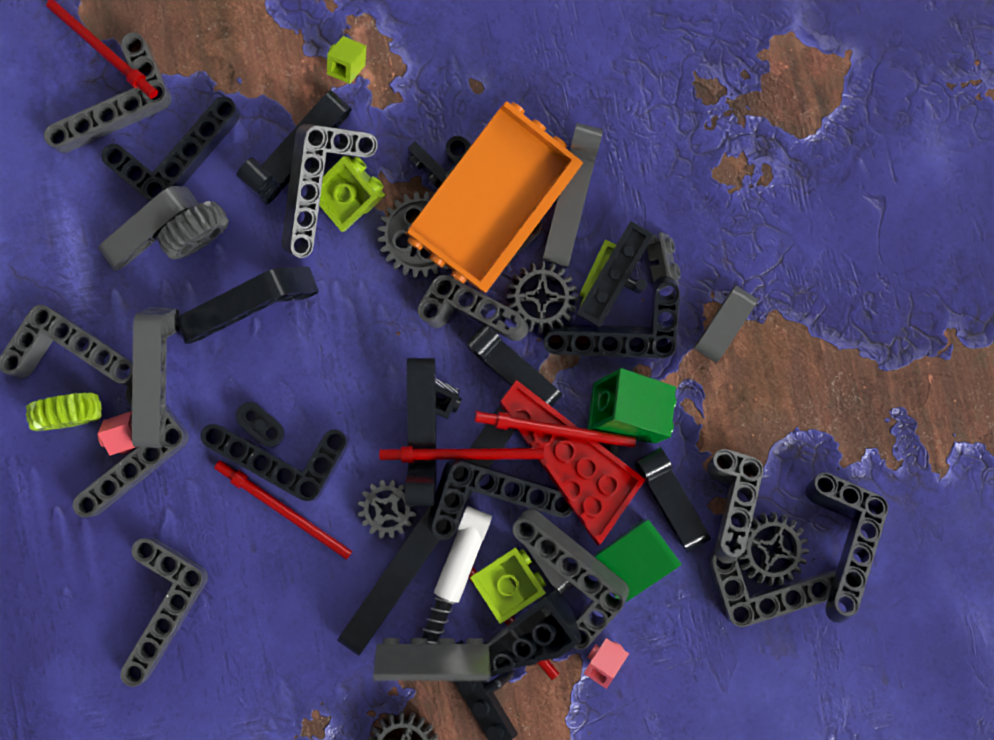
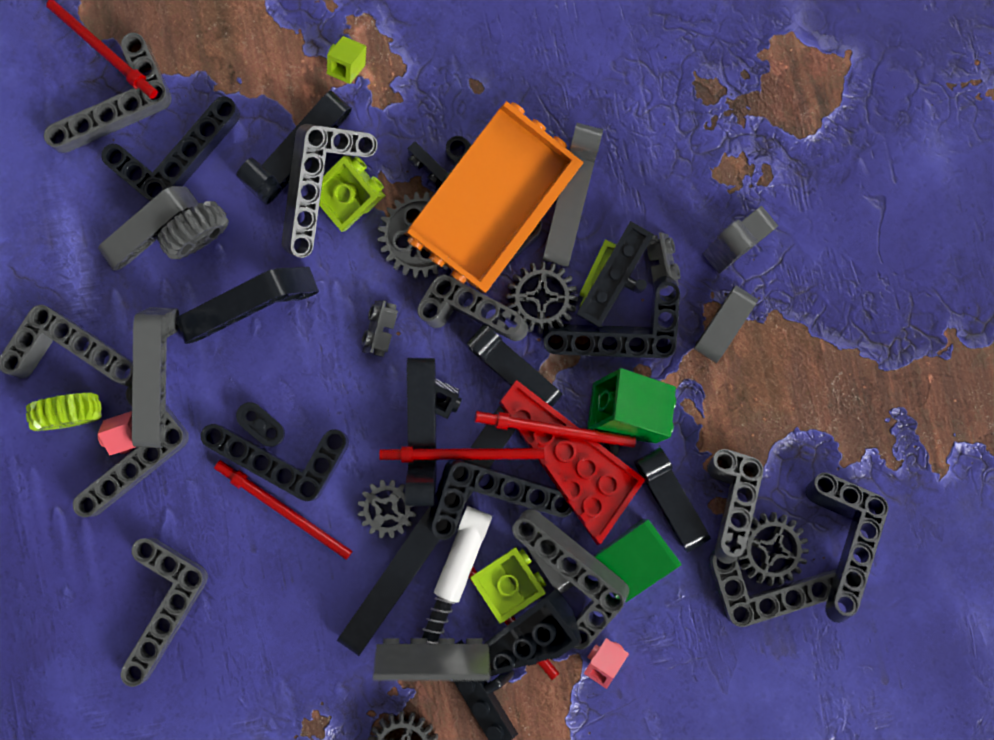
(374, 337): none -> dark grey hinge
(739, 239): none -> dark grey beam

